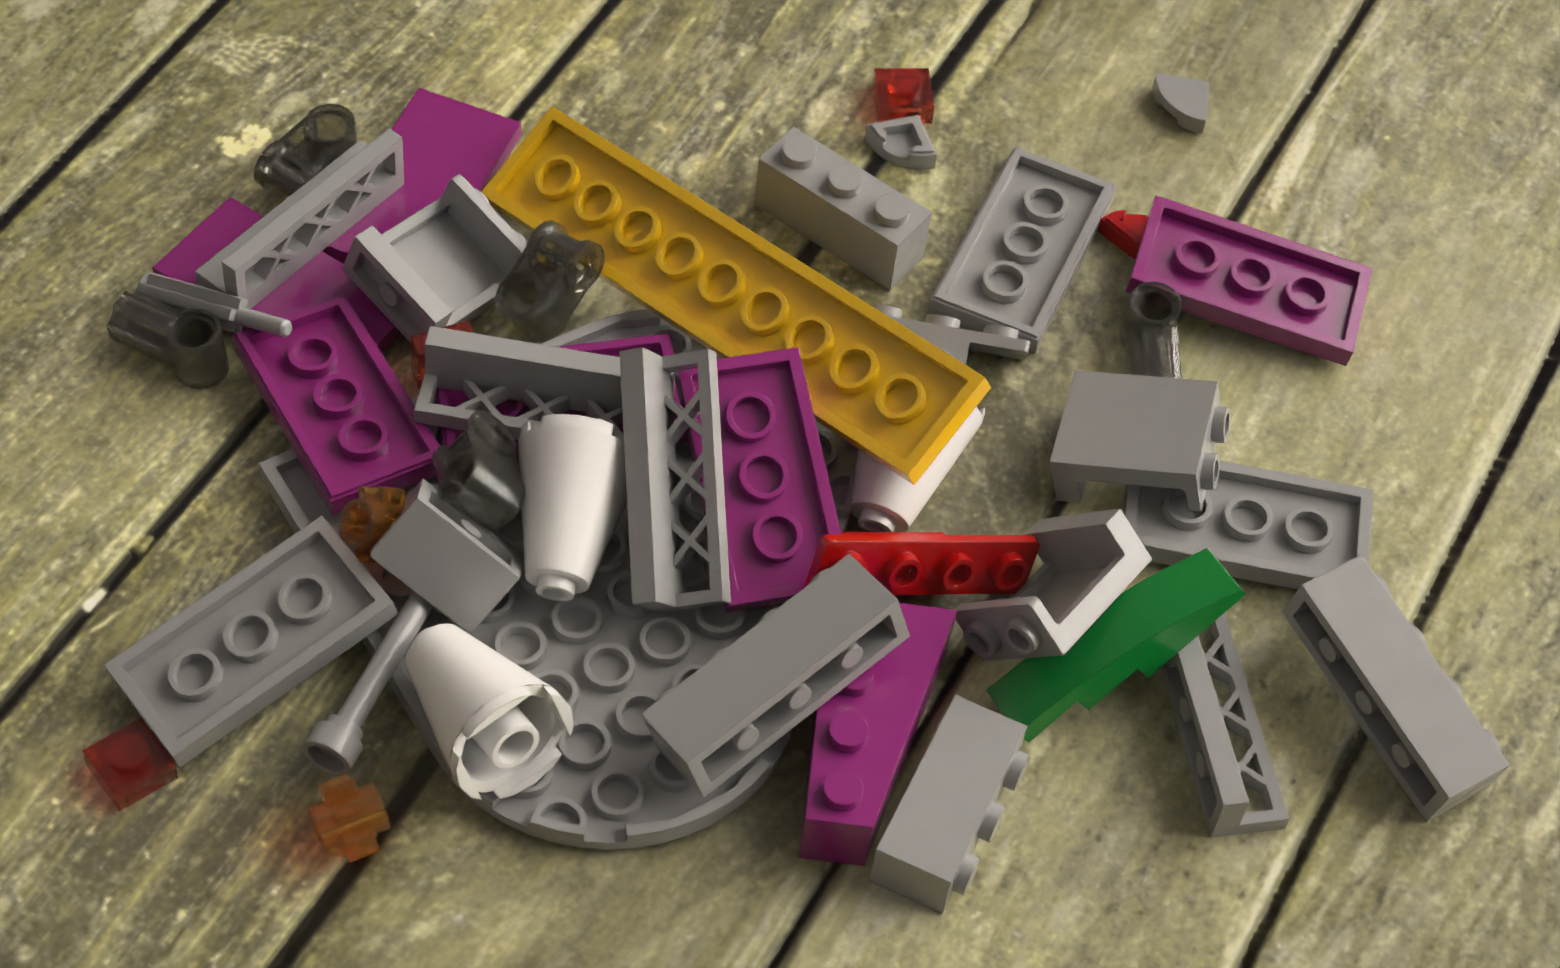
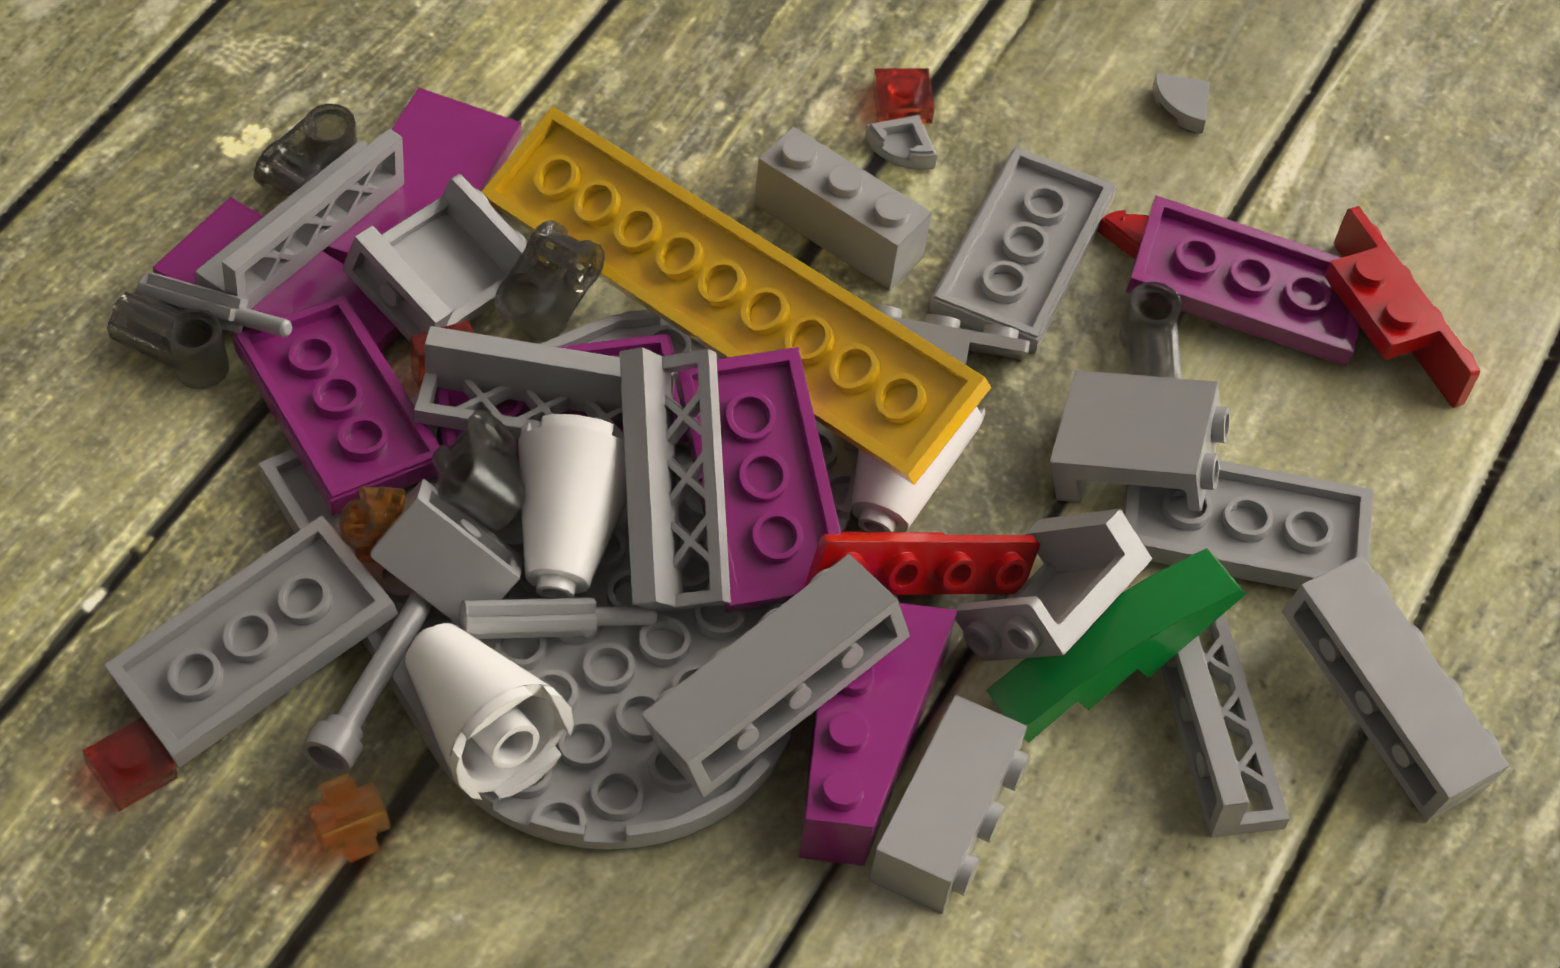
(545, 617): none -> light grey axle
(1395, 309): none -> red bracket

